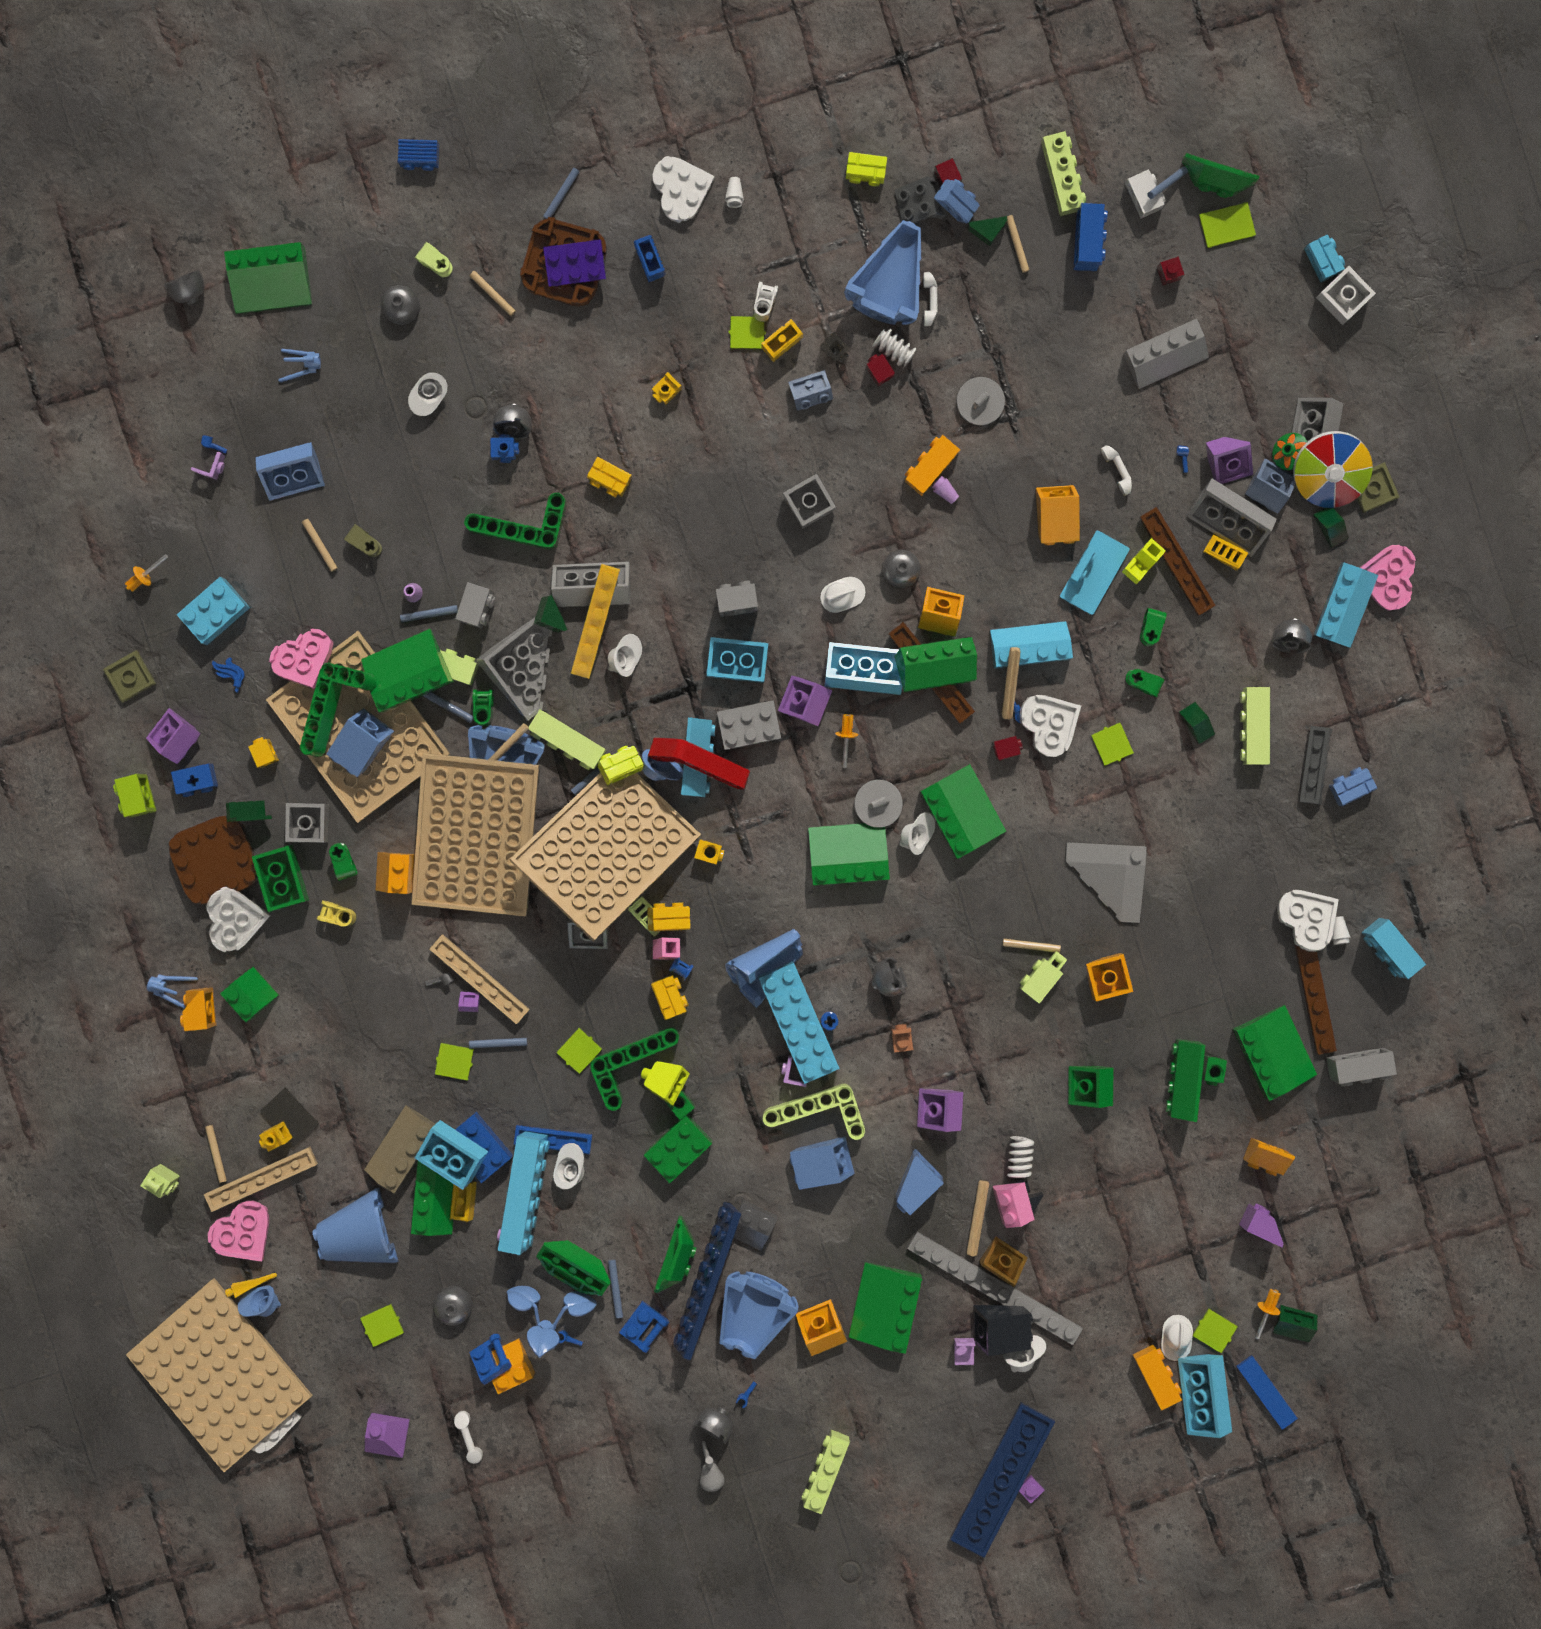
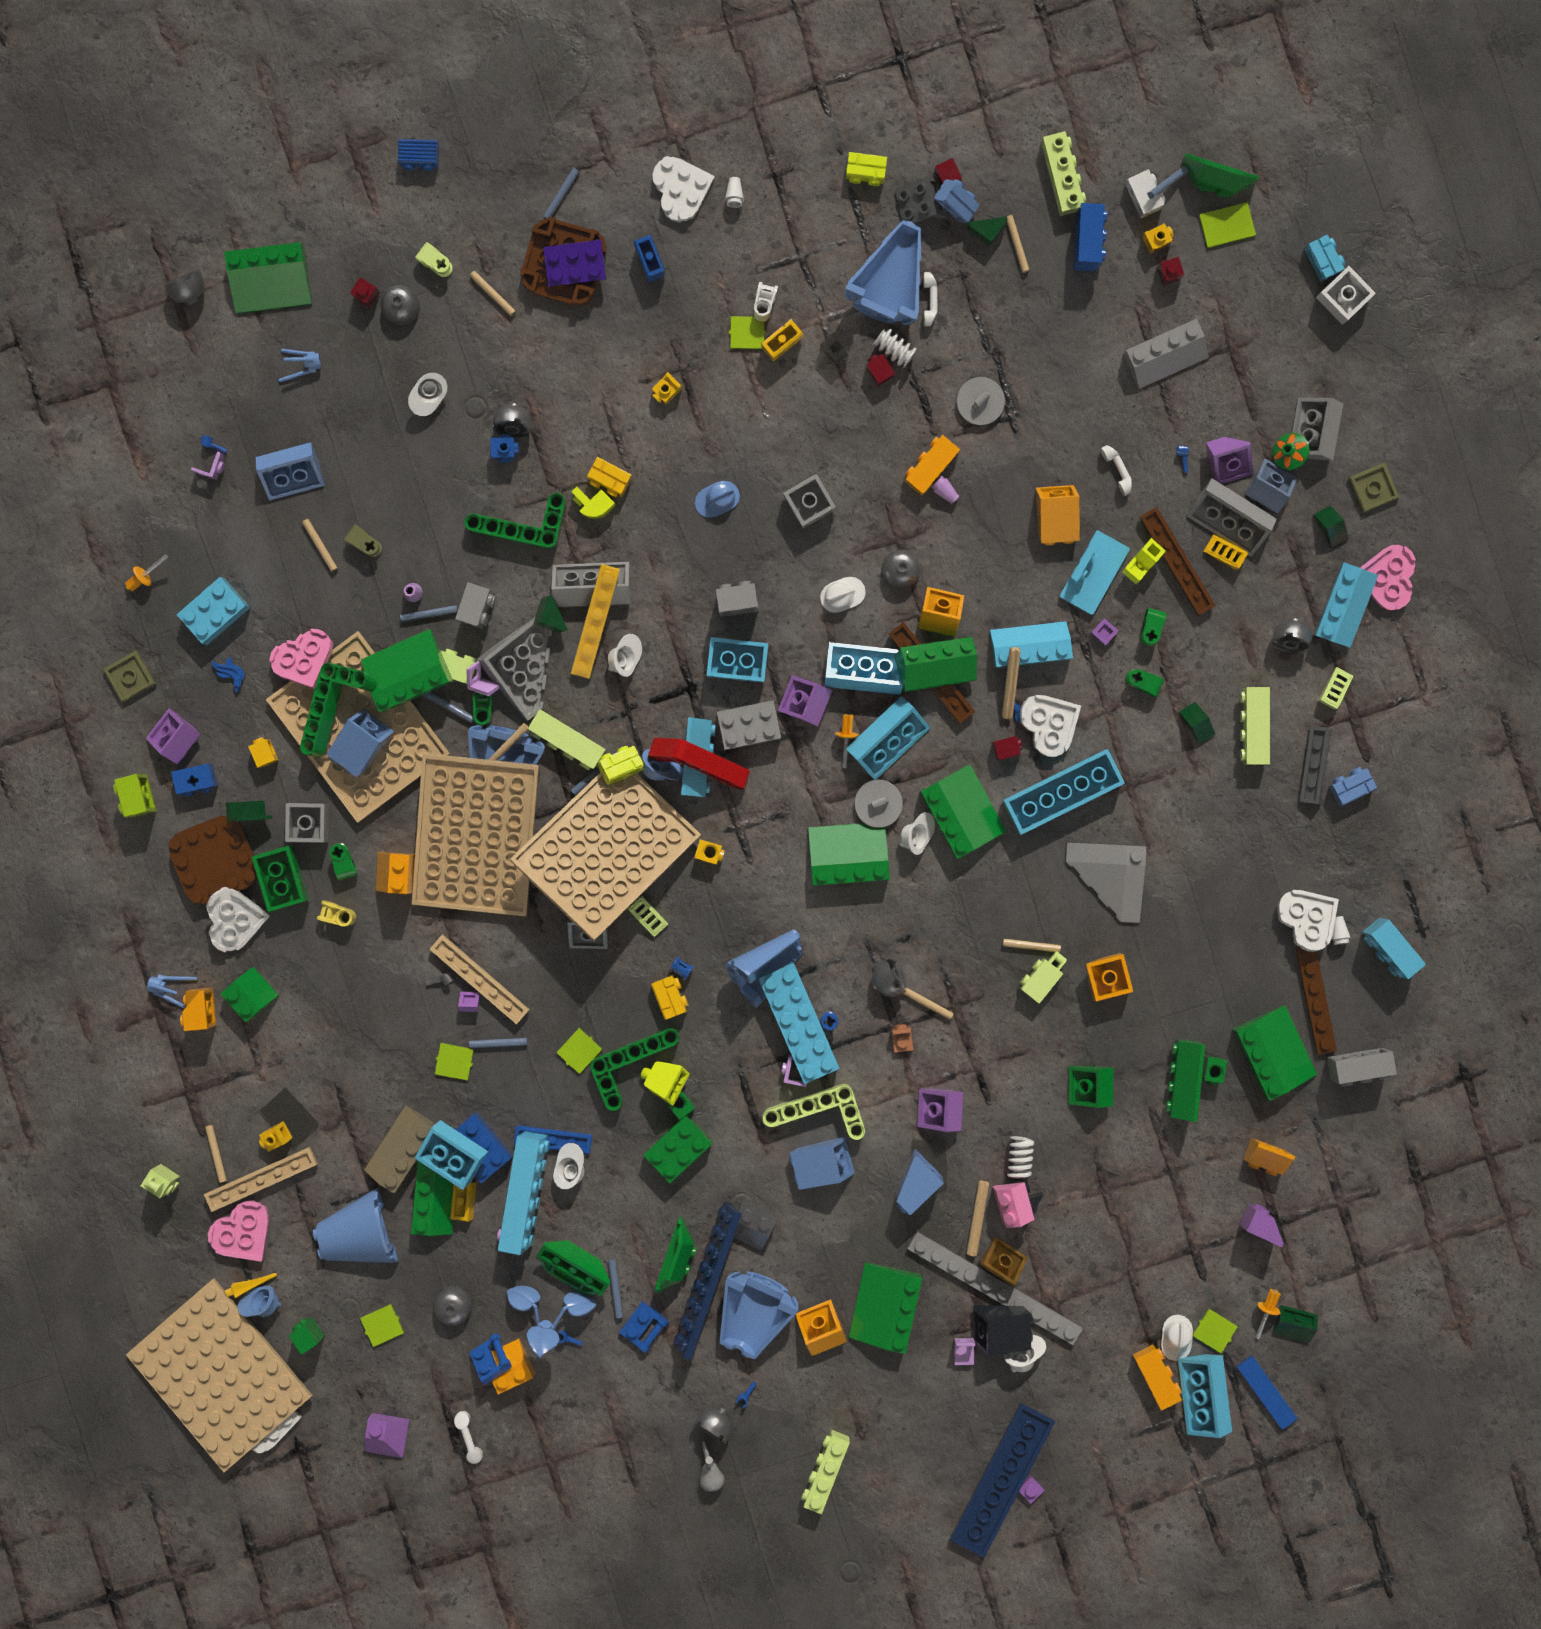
(306, 1335): none -> green brick
(364, 292): none -> dark red brick
(477, 683): none -> lavender bracket
(595, 508): none -> neon yellow brick
(666, 948): bright pink brick -> none
(668, 918): yellow brick -> none
(717, 499): none -> medium blue piece
(811, 390): sand blue bracket -> none
(888, 738): none -> medium azure slope
(927, 1003): none -> tan piece
(1063, 791): none -> medium azure brick
(1104, 631): none -> medium lavender plate
(1112, 744): lime piece -> none
(1153, 243): none -> yellow brick
(1323, 697): none -> yellowish green slope
(1332, 469): dish -> none

